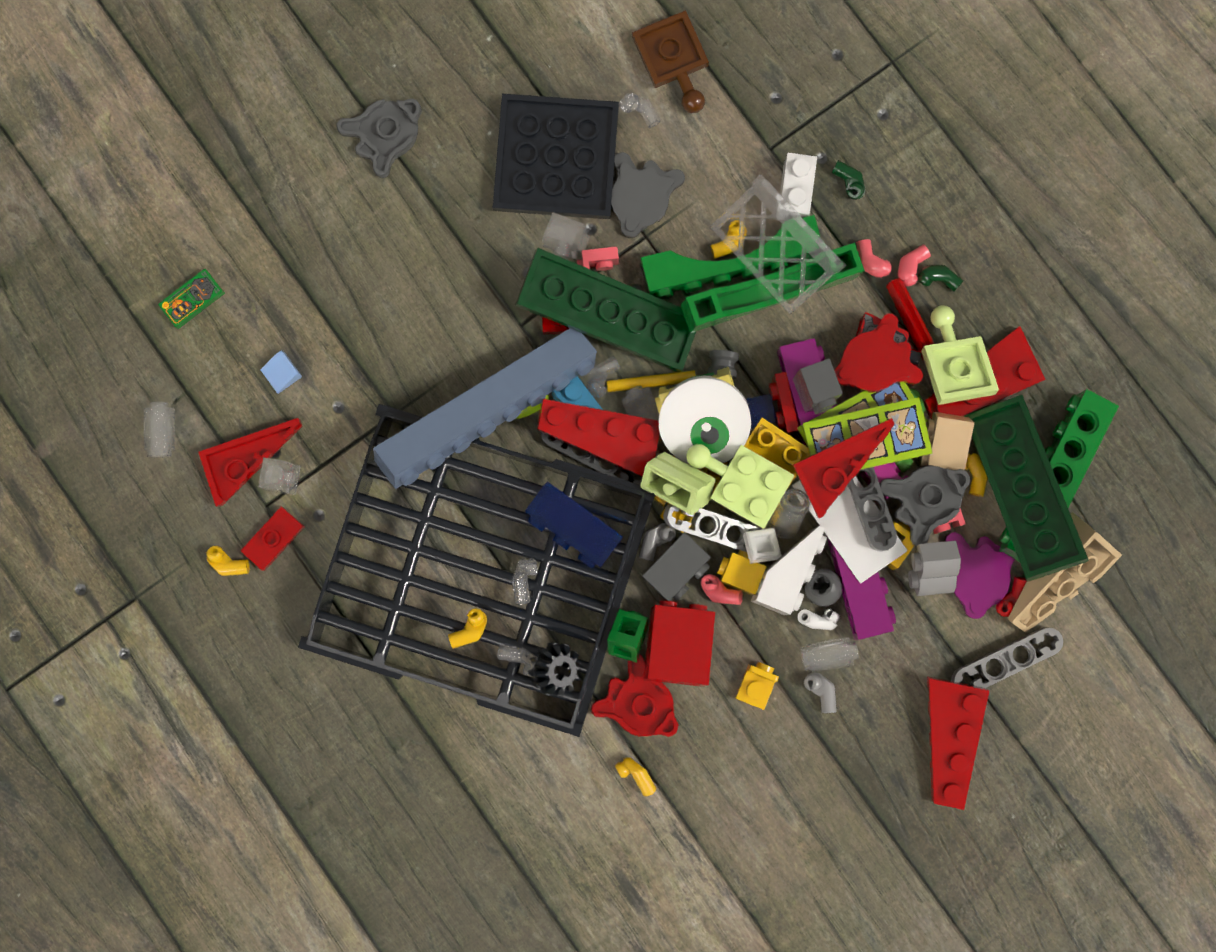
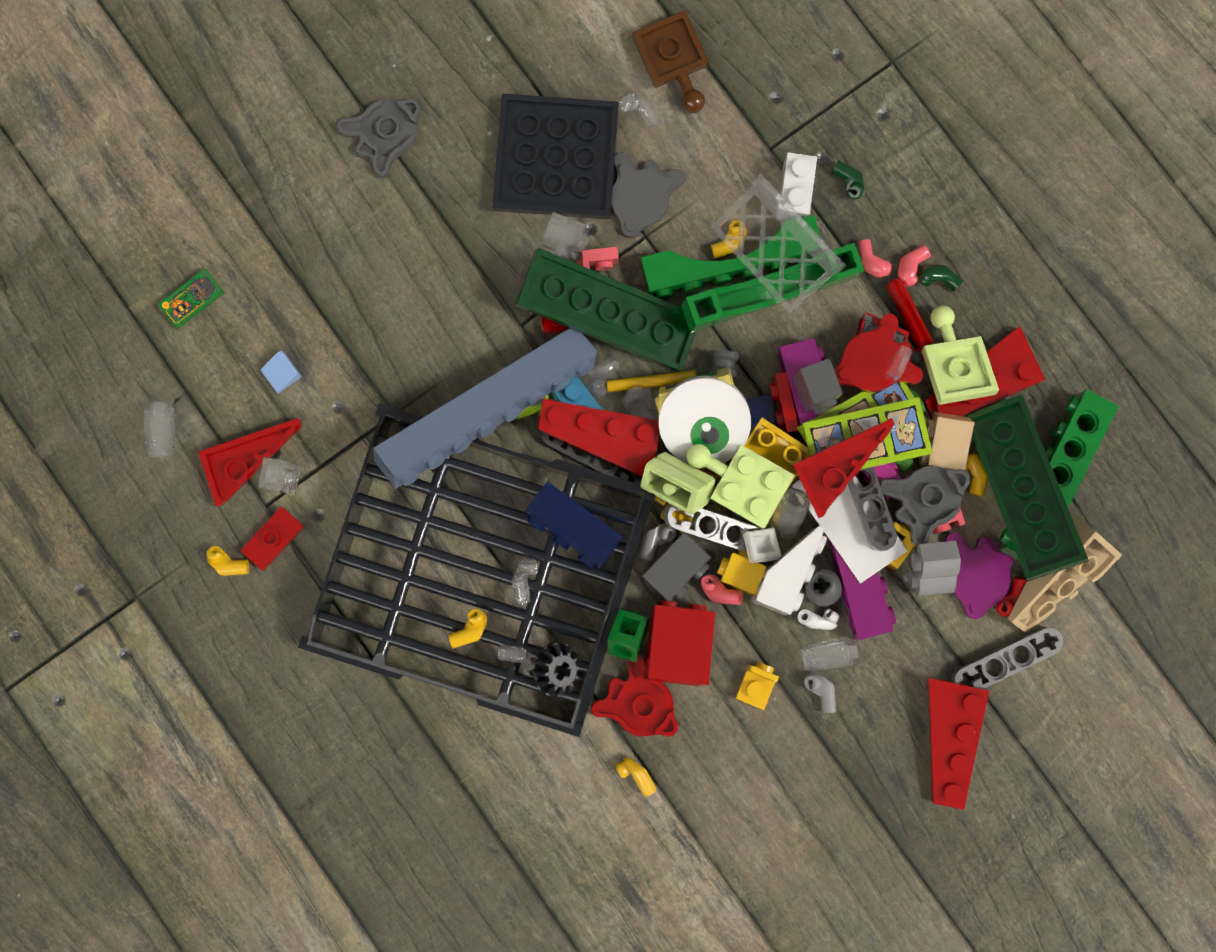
(898, 363): none -> clear tile

